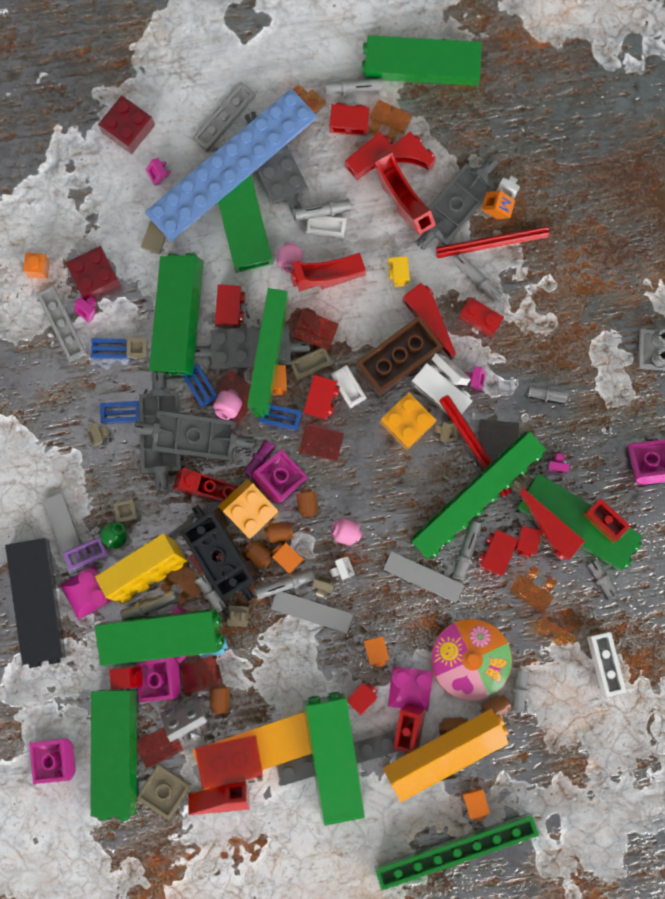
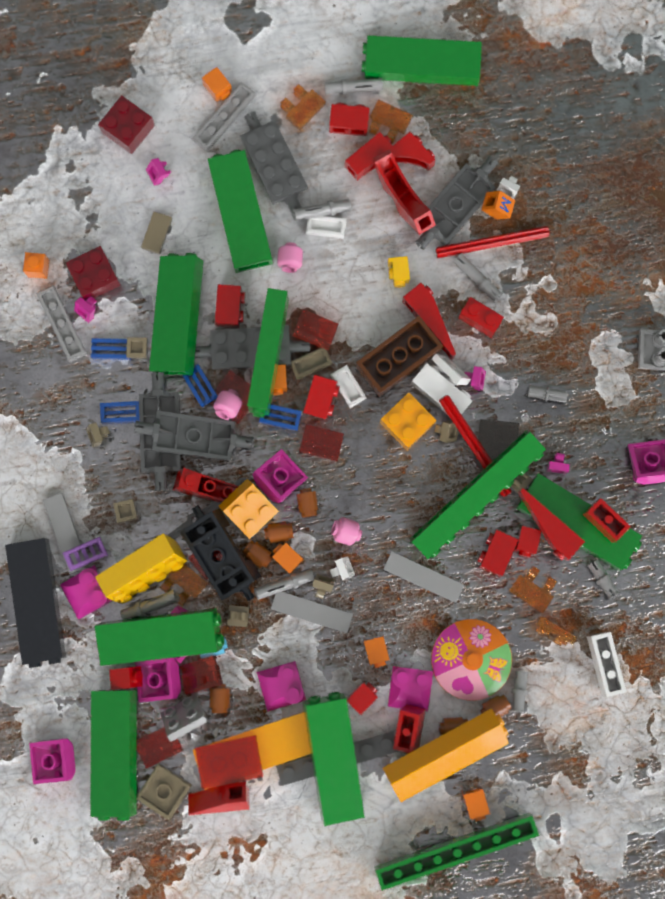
(113, 535): green brick -> none
(209, 592): light grey pin -> none
(217, 84): none -> orange brick
(230, 165): medium blue plate -> none
(259, 458): magenta pin -> none
(281, 686): none -> dark pink slope
(327, 273): red arch -> none
(464, 559): light grey pin -> none

